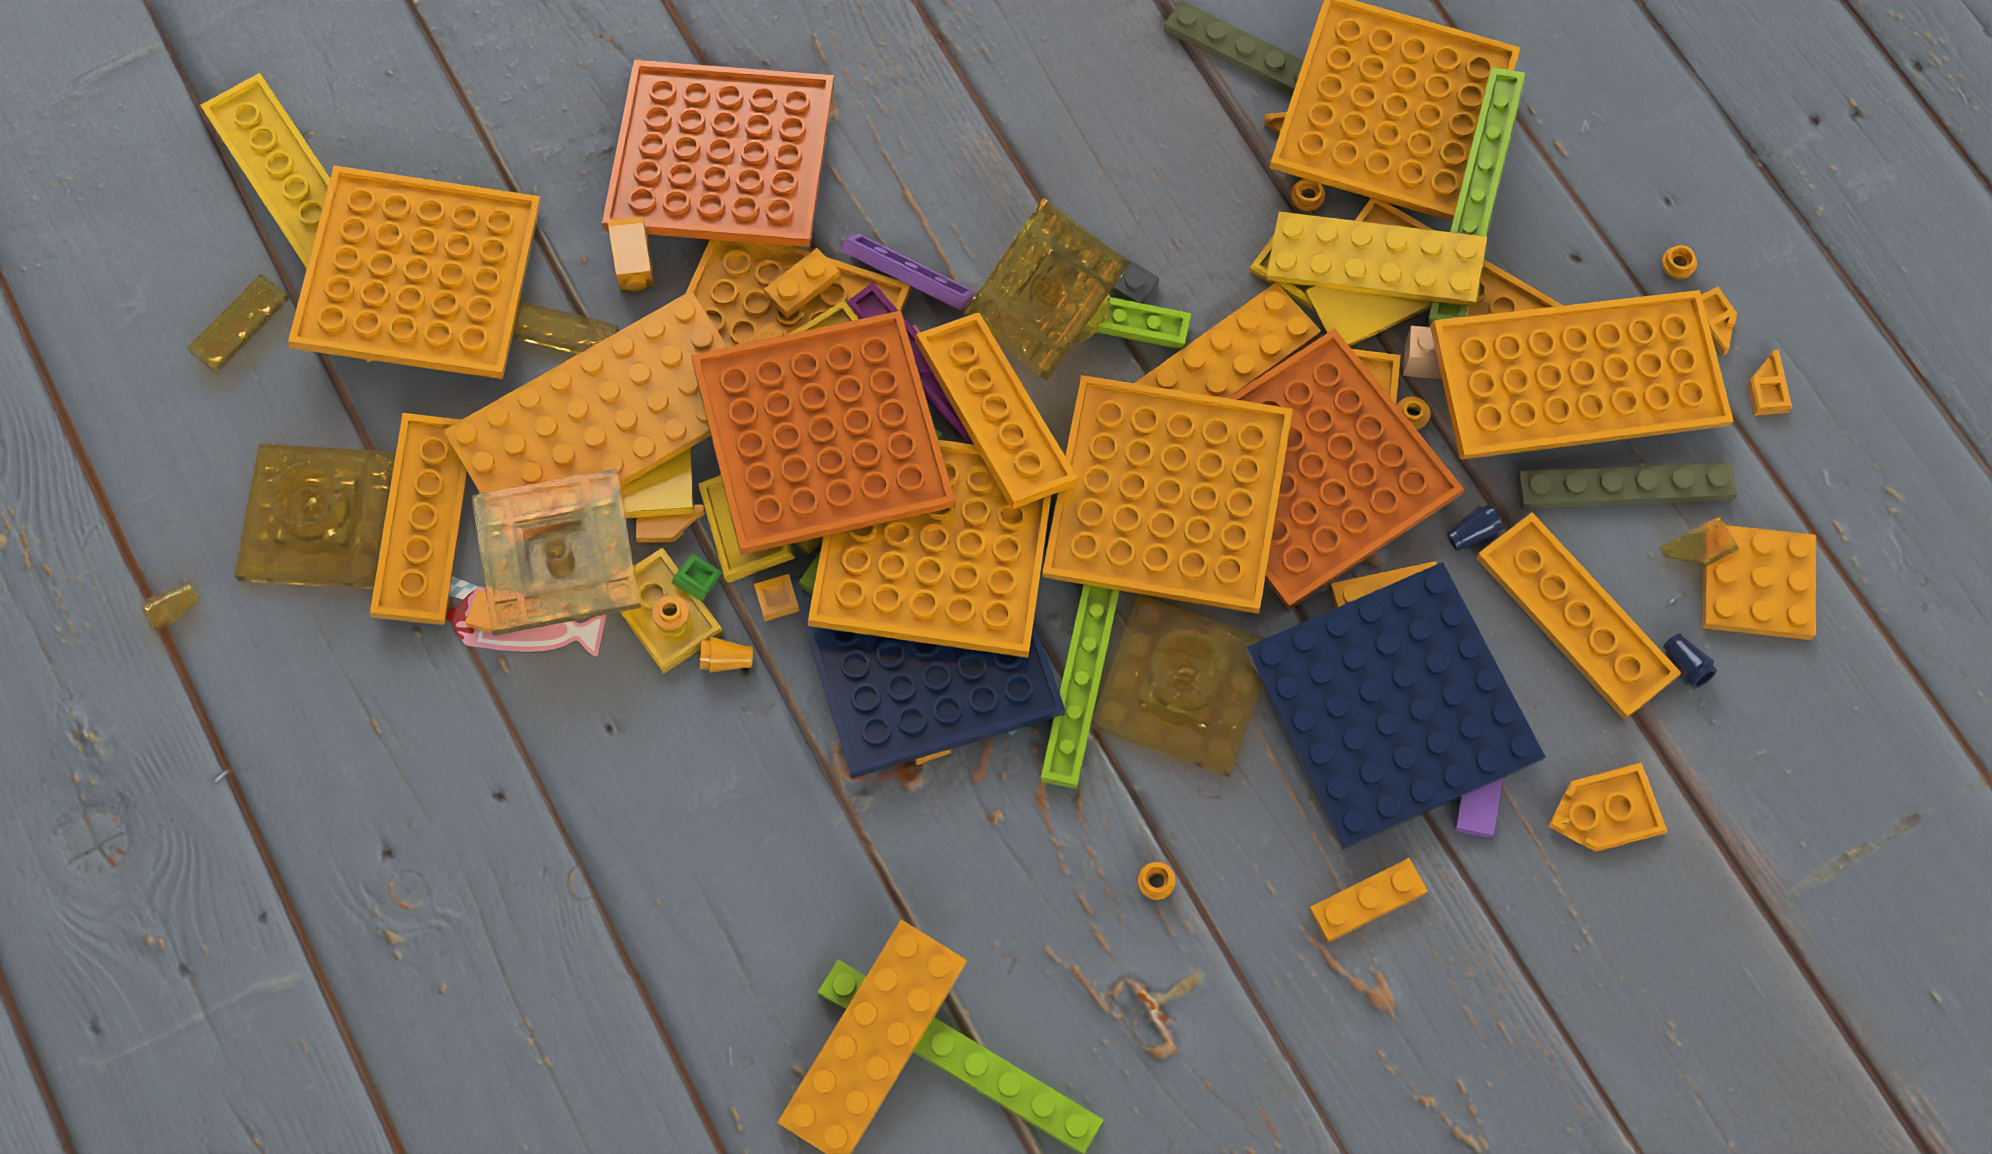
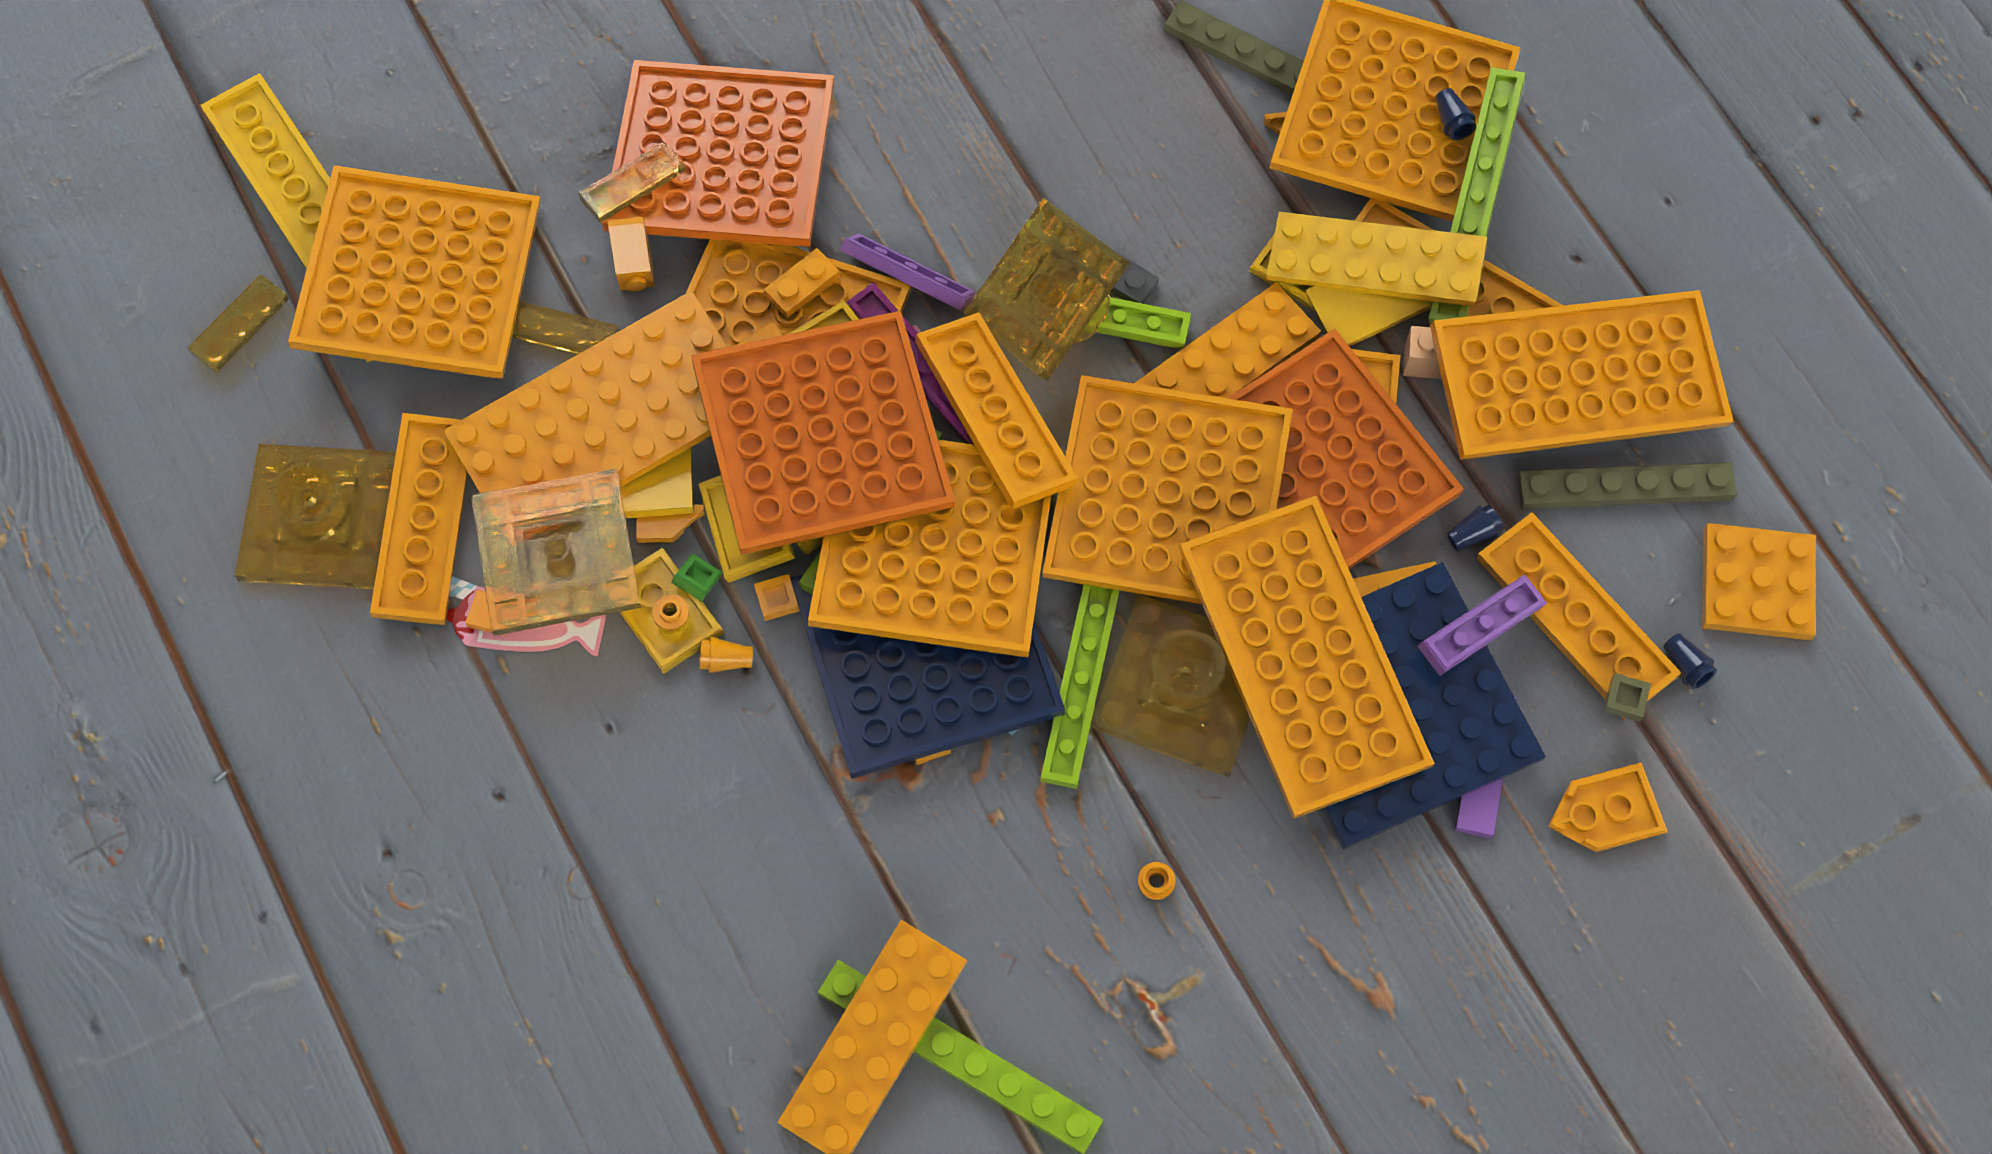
(168, 606): clear yellow cone -> none
(632, 181): none -> clear yellow plate
(1305, 657): none -> light orange plate
(1307, 187): light orange plate -> none
(1368, 900): light orange plate -> none
(1419, 405): light orange plate -> none
(1455, 116): none -> dark blue cone
(1482, 625): none -> medium lavender tile
(1627, 697): none -> olive plate
(1683, 255): light orange plate -> none
(1702, 544): clear yellow tile -> none
(1720, 317): light orange tile -> none
(1769, 388): light orange tile -> none

